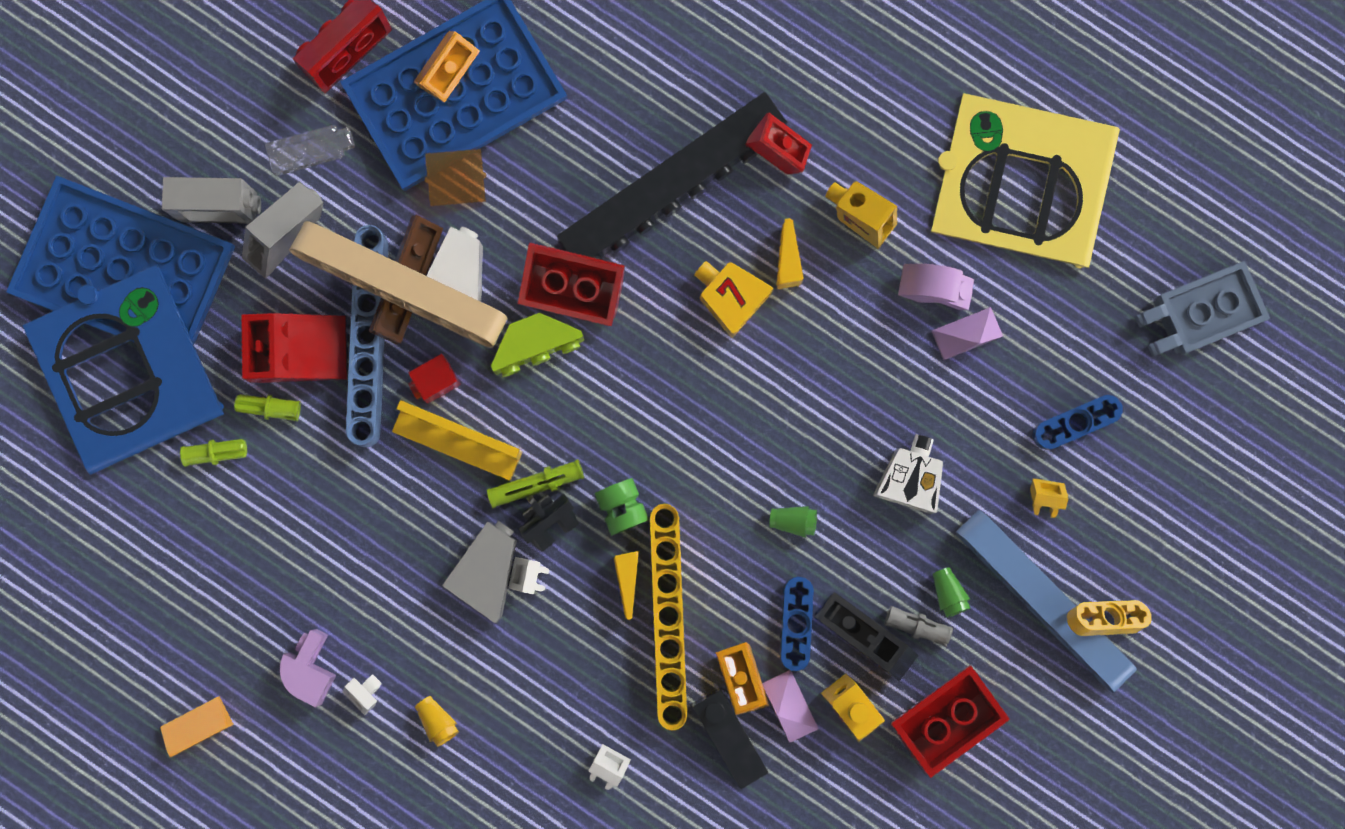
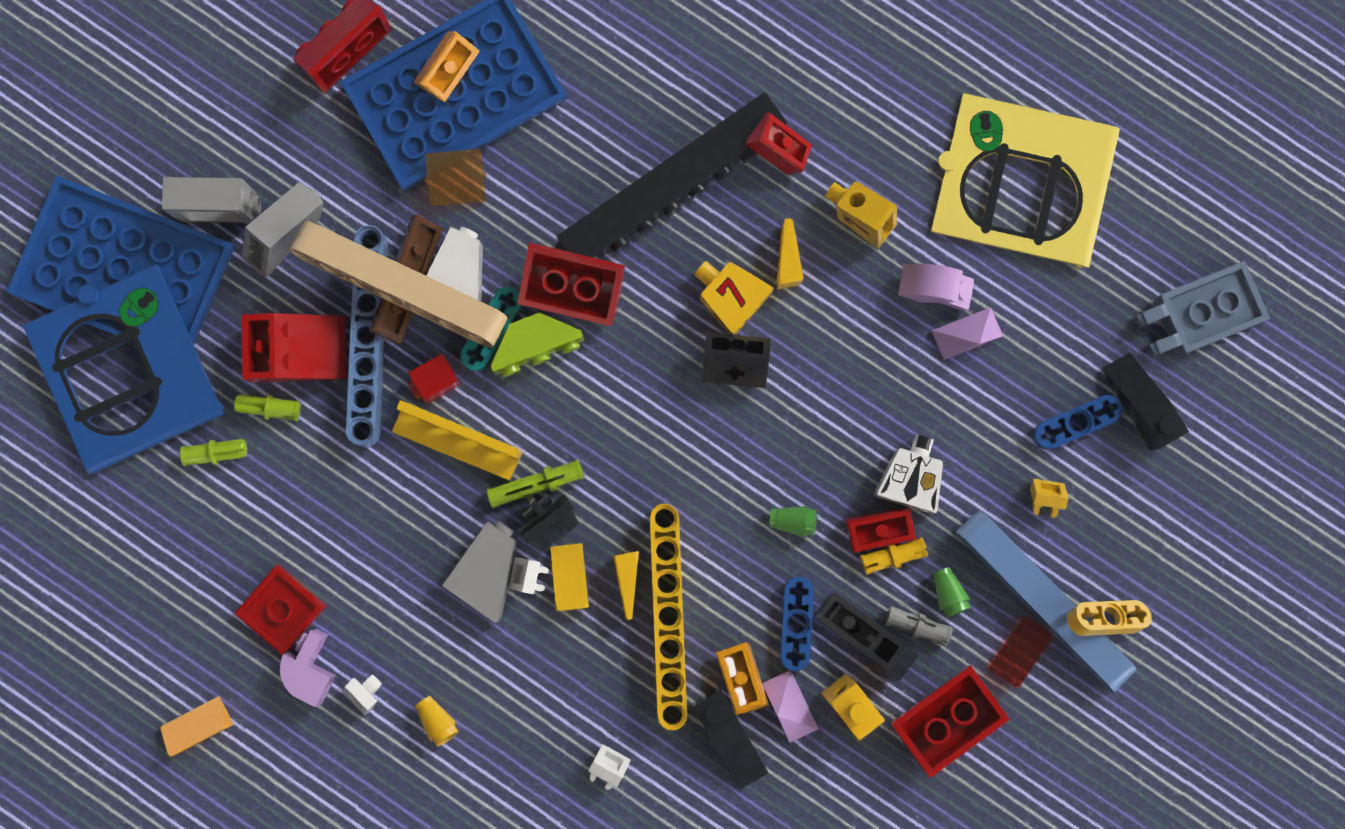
(280, 609): none -> red tile
(308, 149): clear hinge -> none
(488, 354): none -> teal beam
(569, 577): none -> yellow slope
(618, 495): bright green wheel -> none
(736, 360): none -> black brick
(880, 529): none -> red slope
(894, 556): none -> yellow pin
(1020, 652): none -> clear red slope
(1145, 402): none -> black slope

